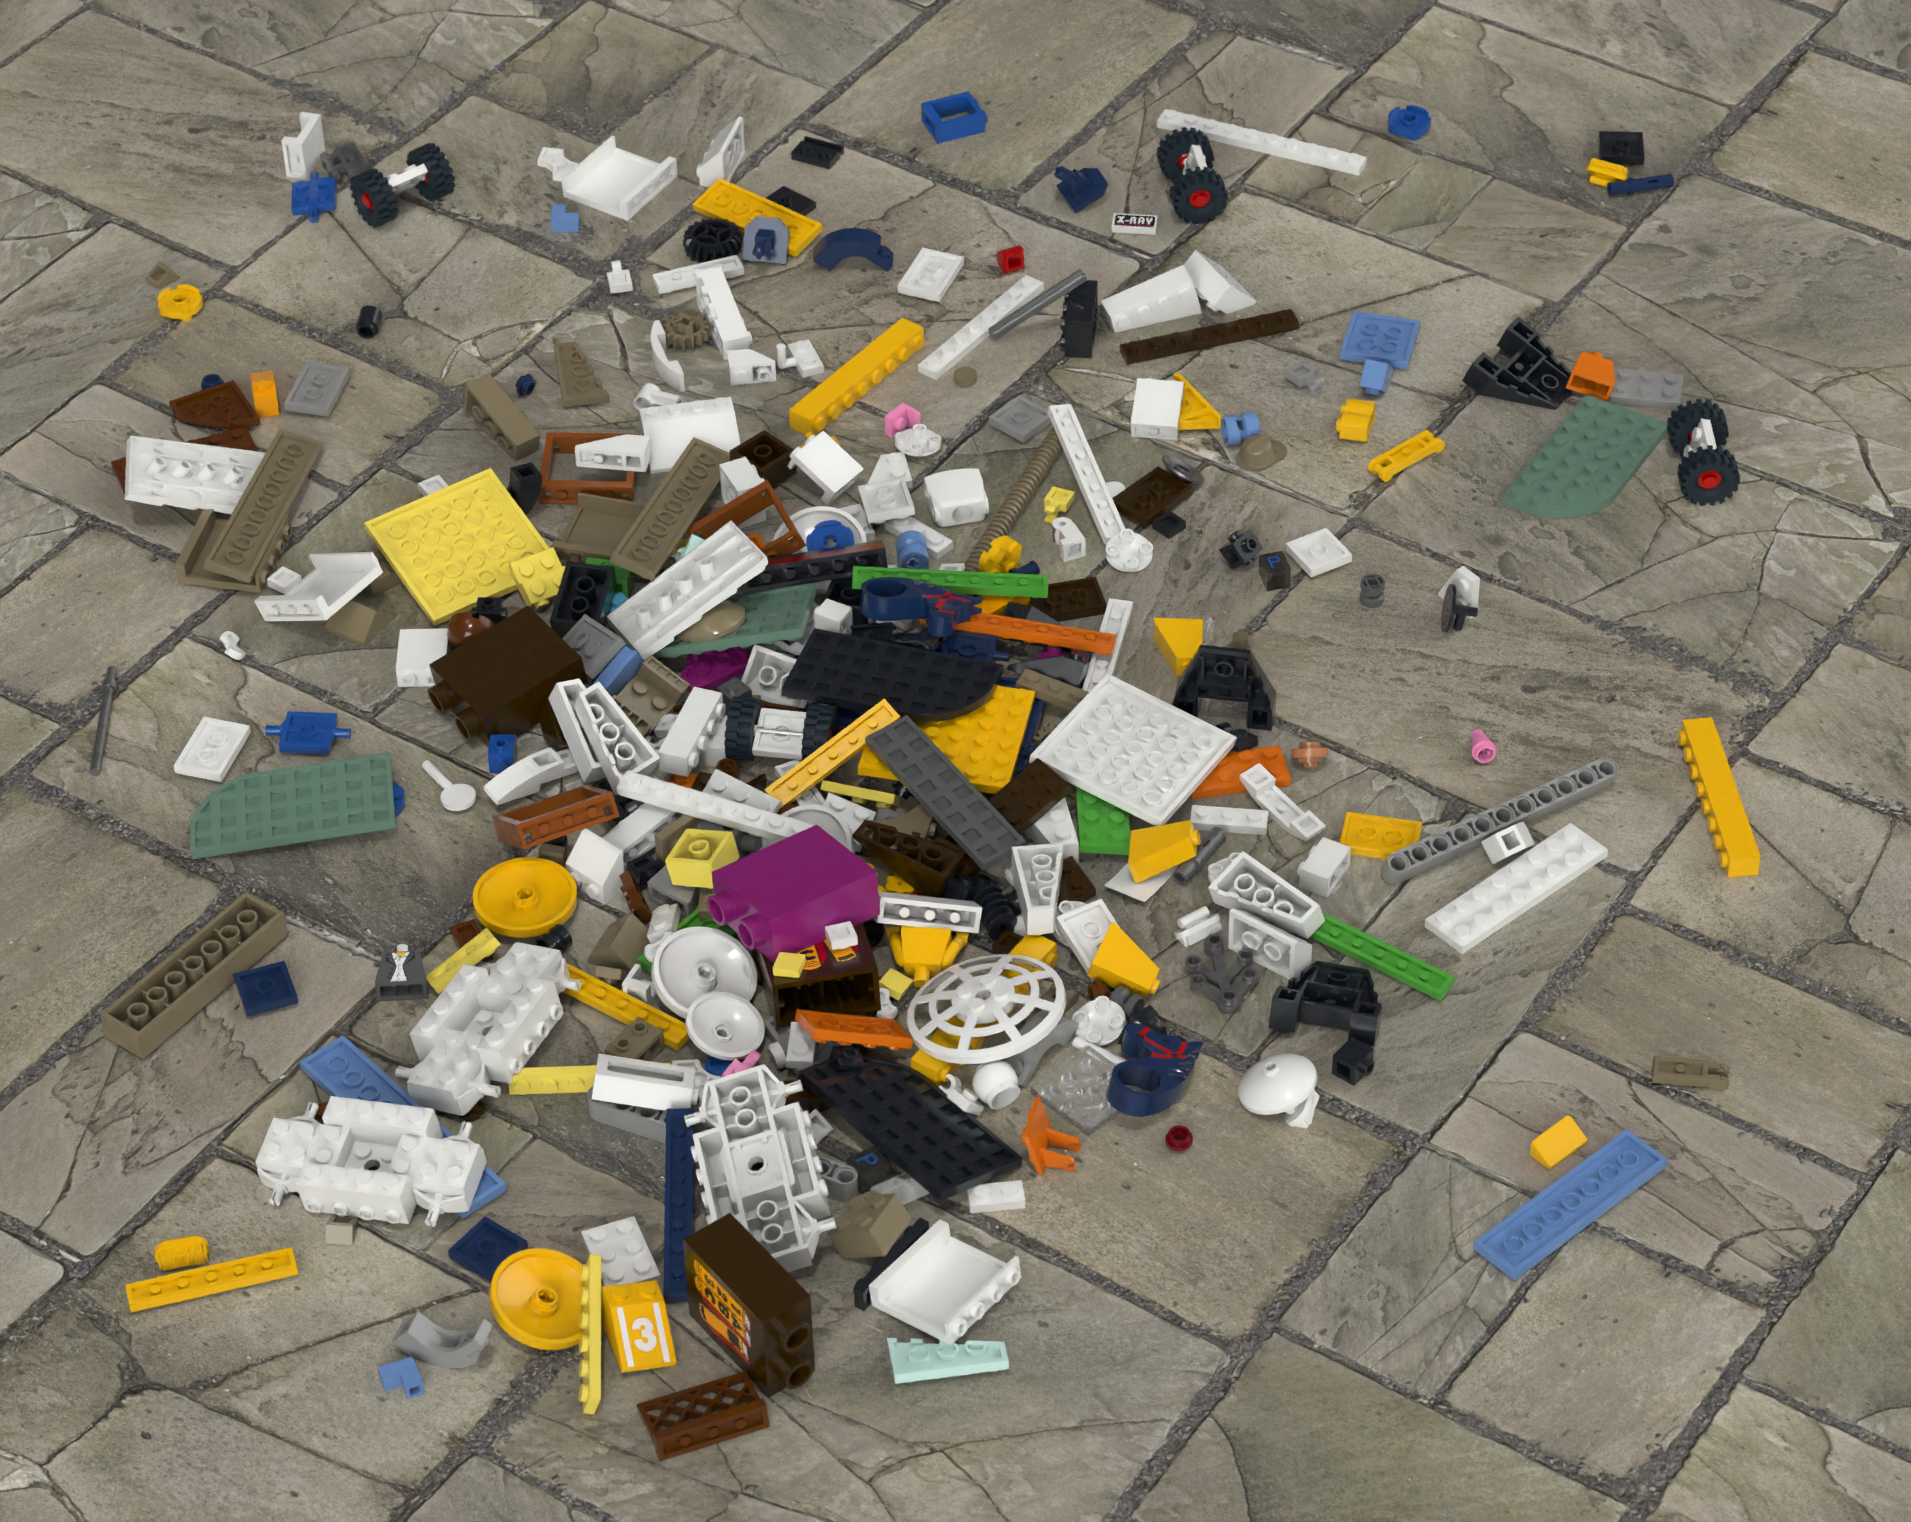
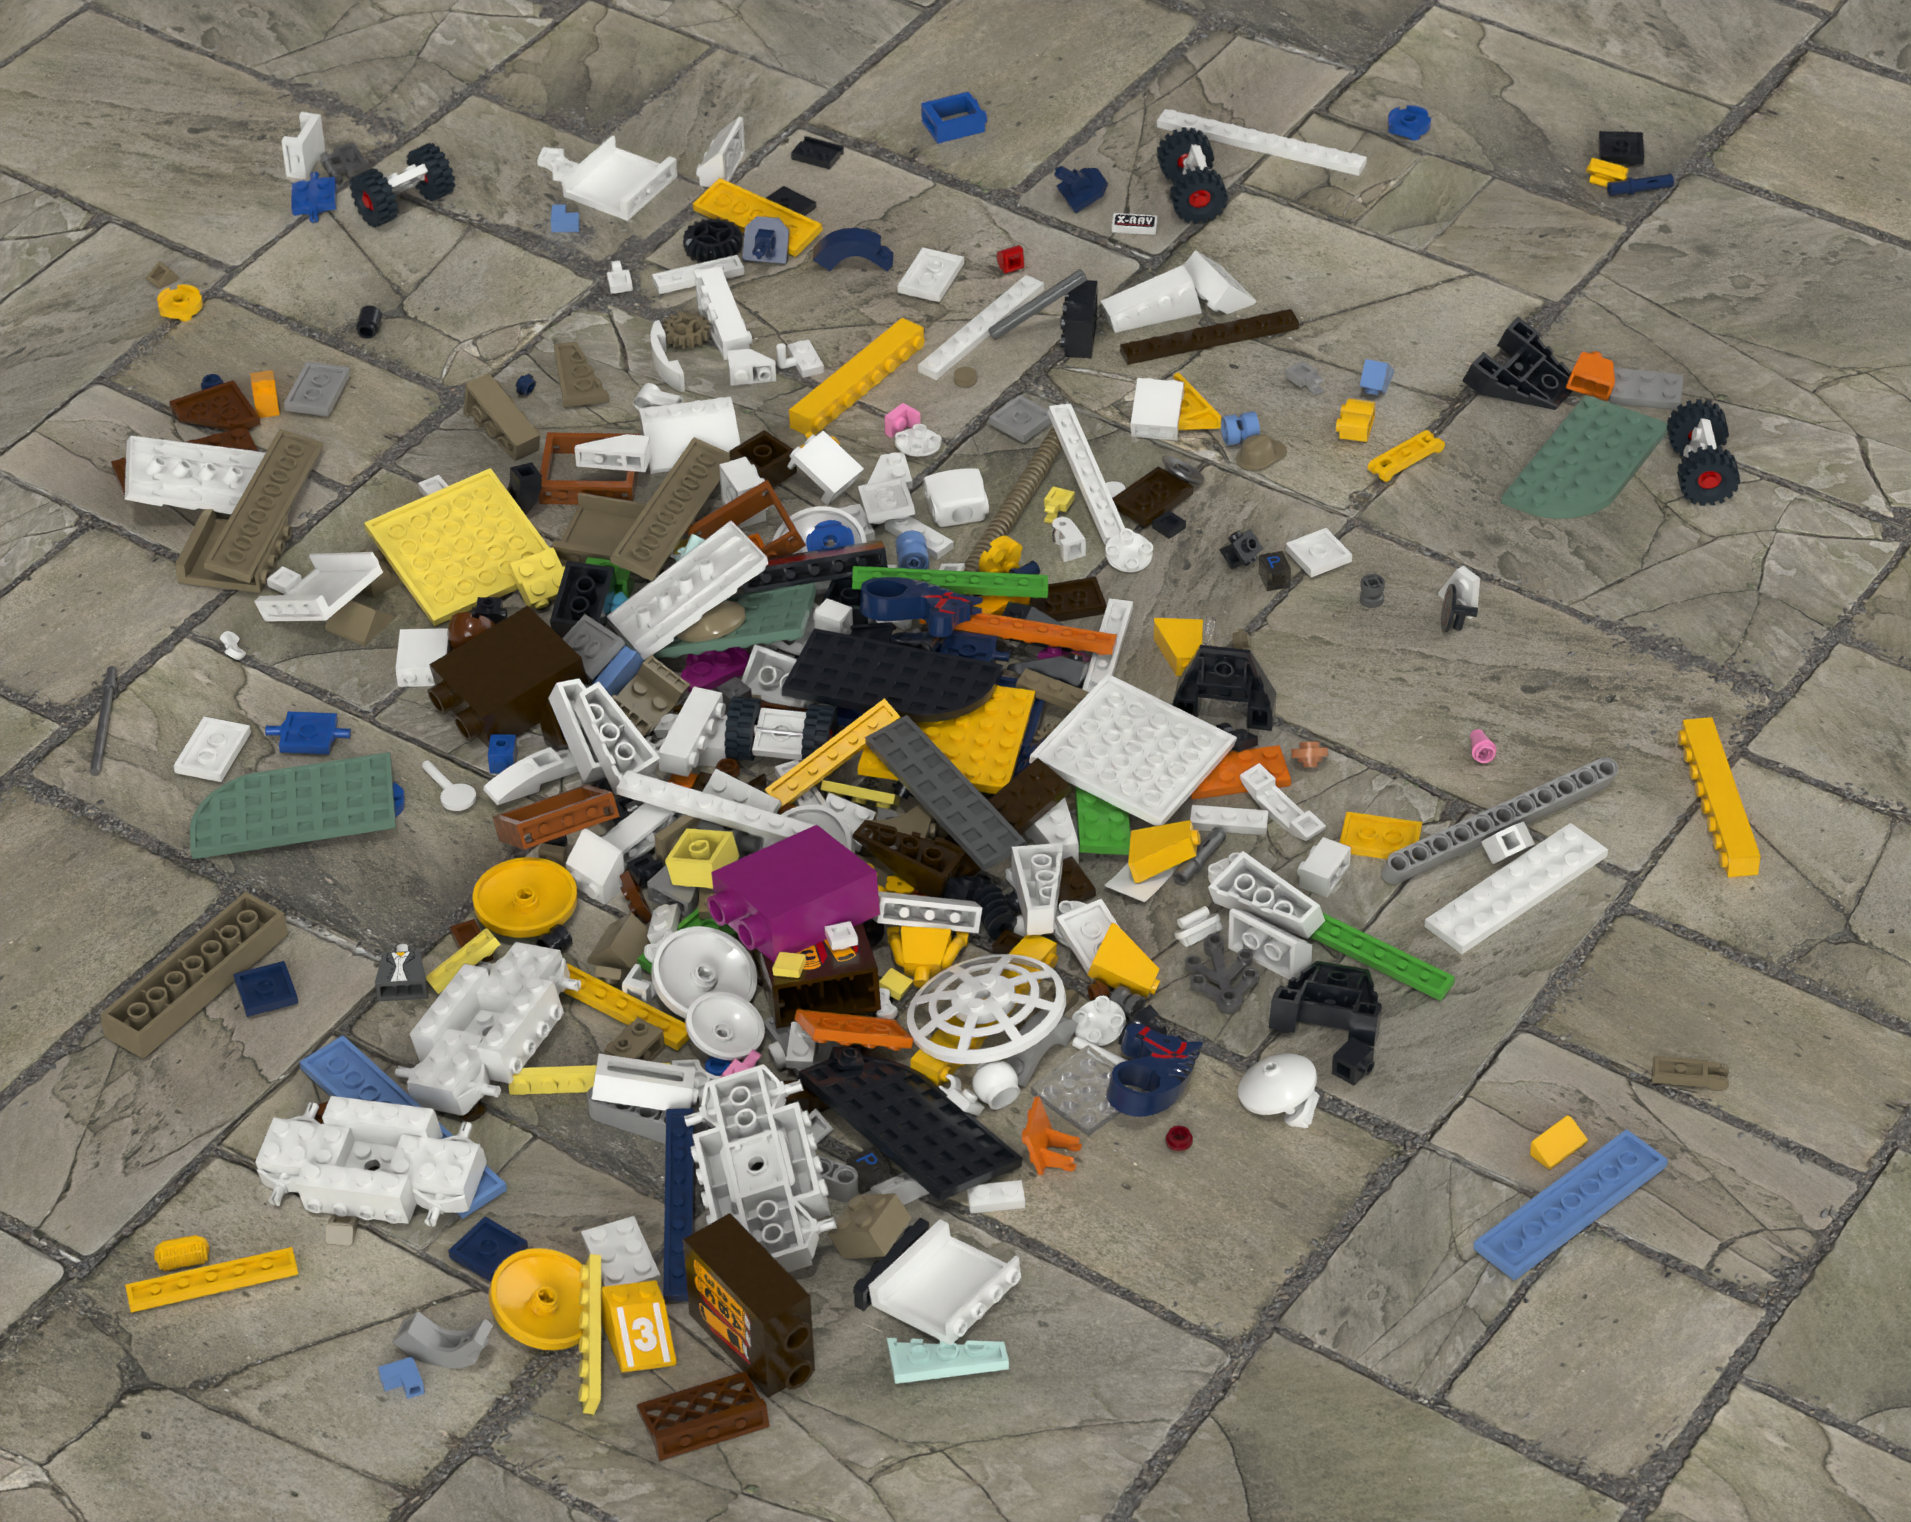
(1380, 339): medium blue plate -> none

